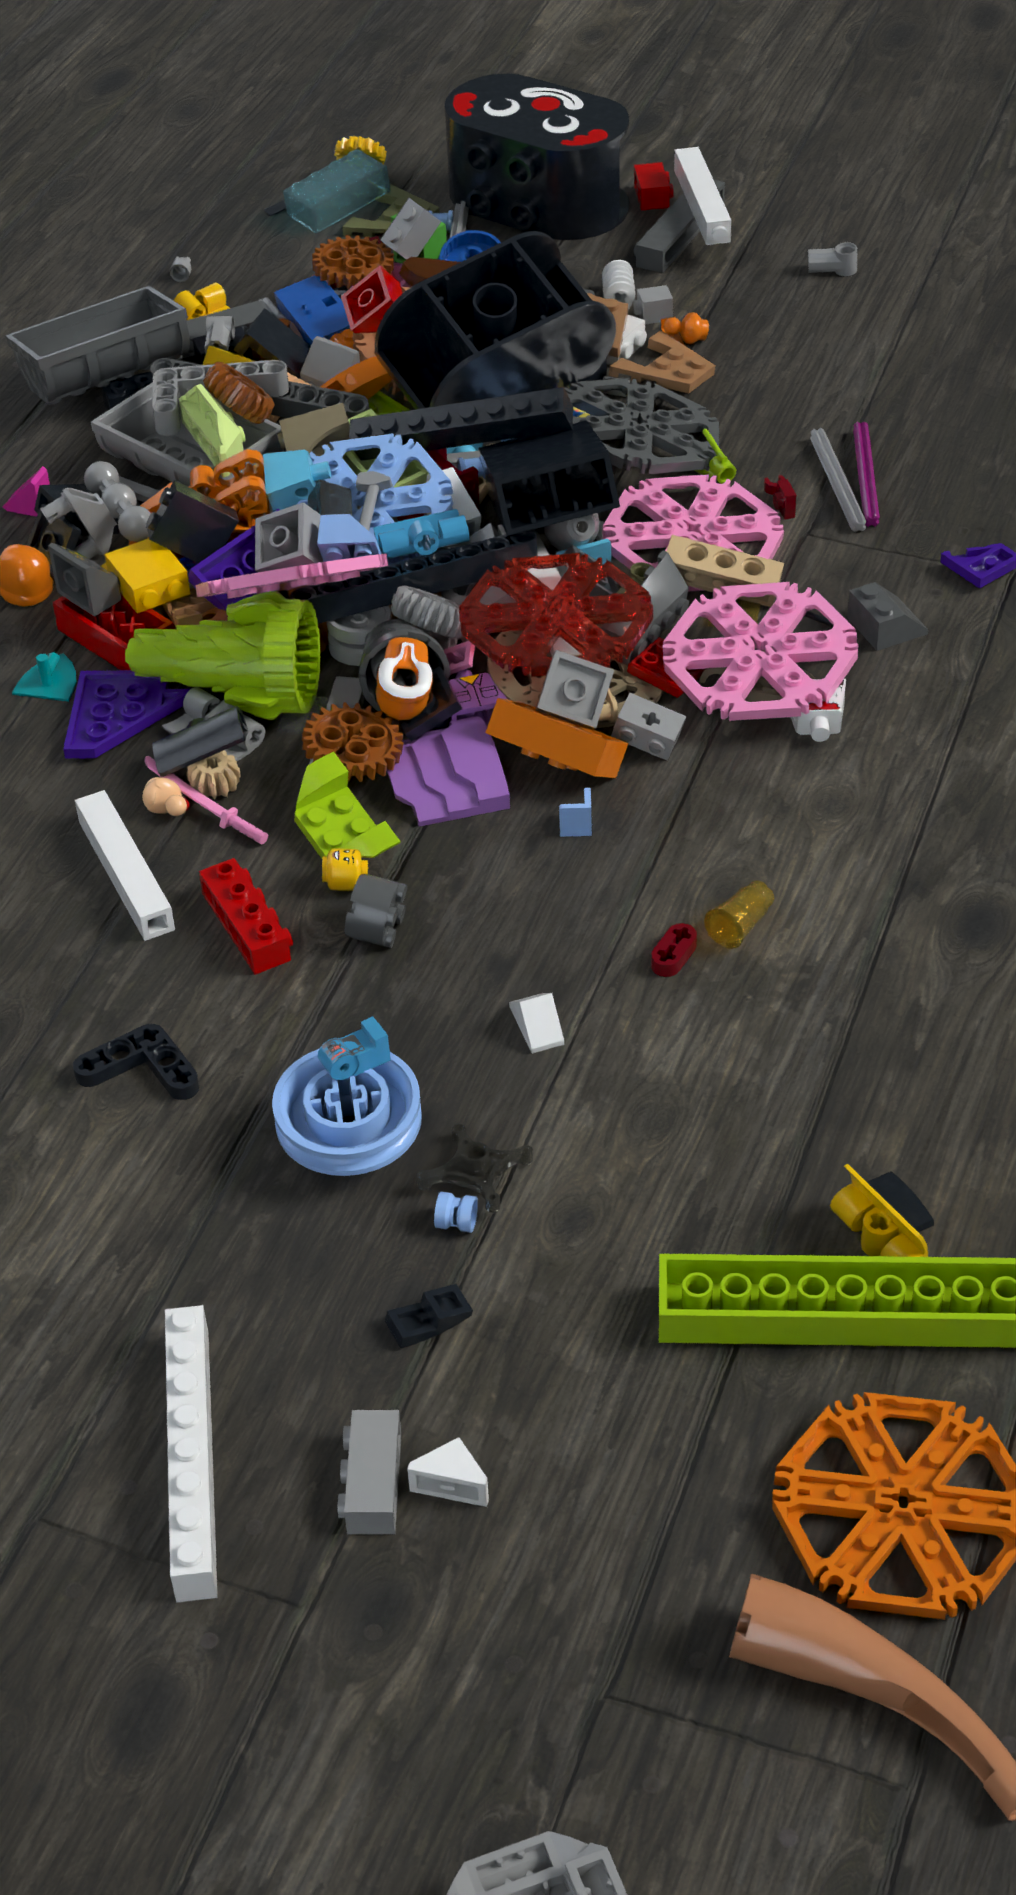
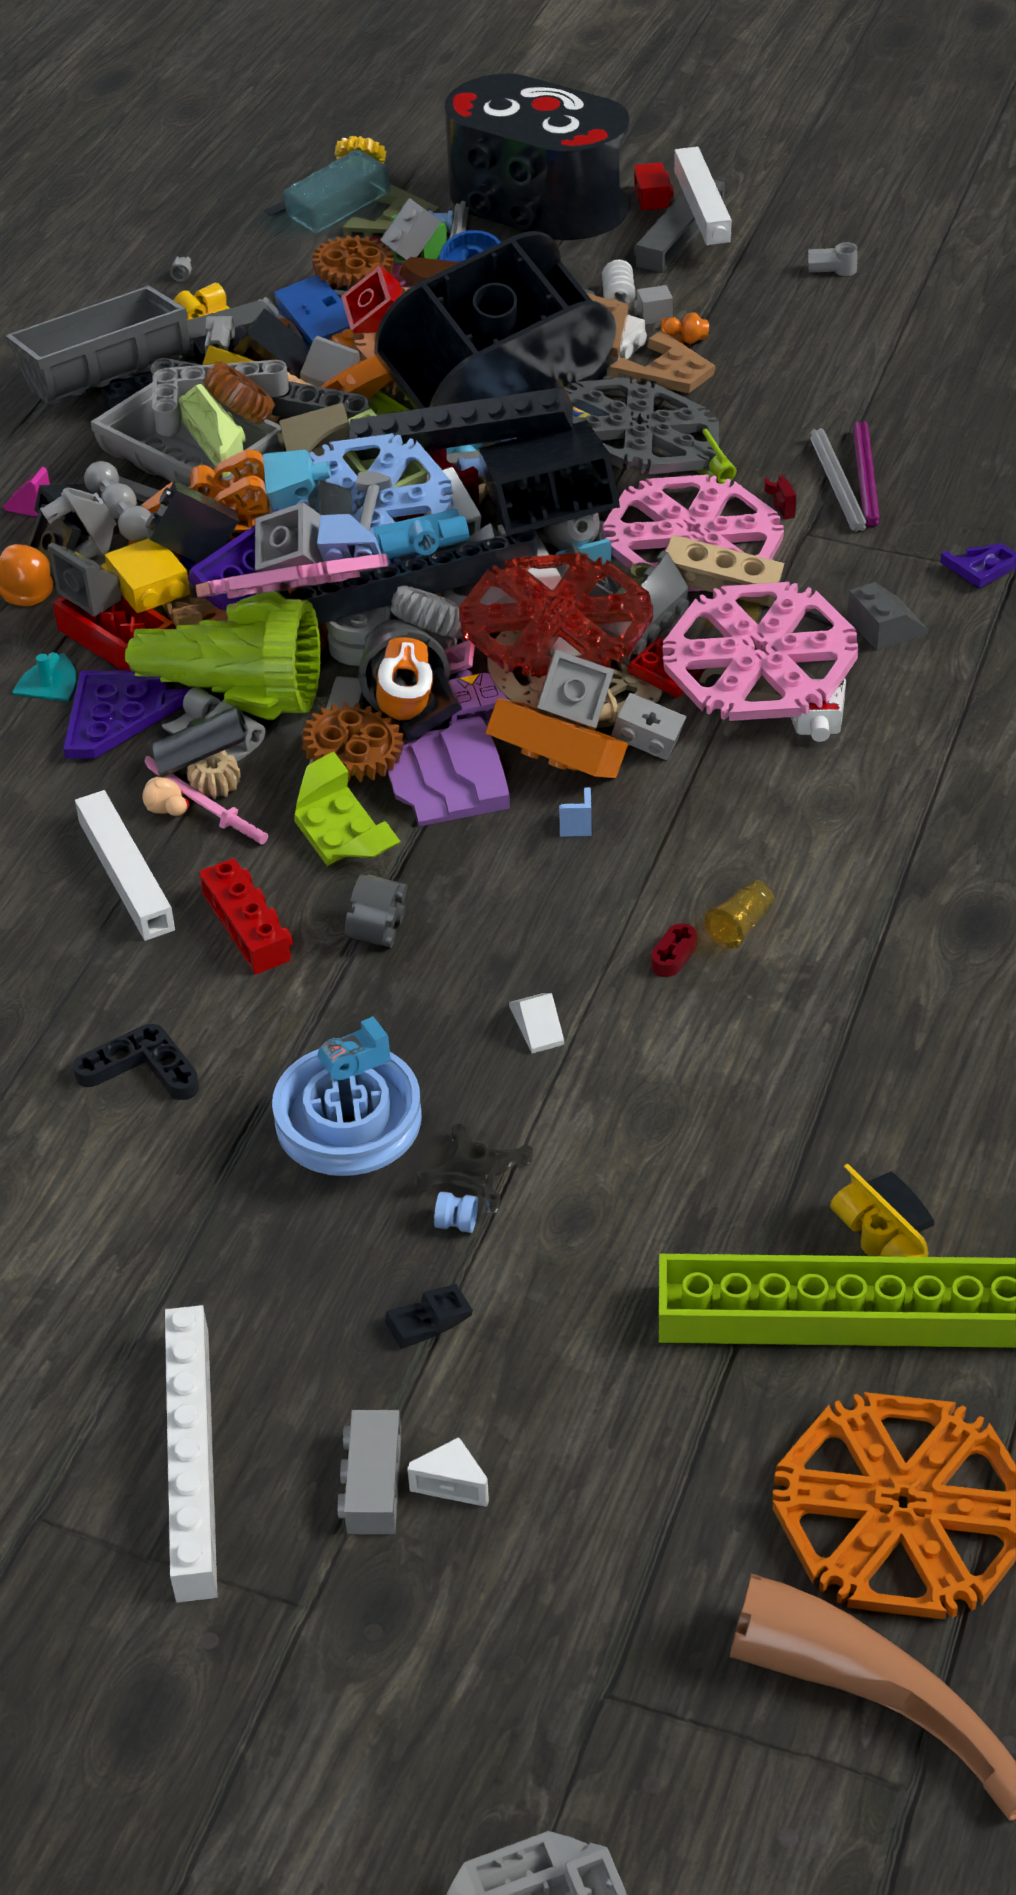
(343, 868): yellow head -> none

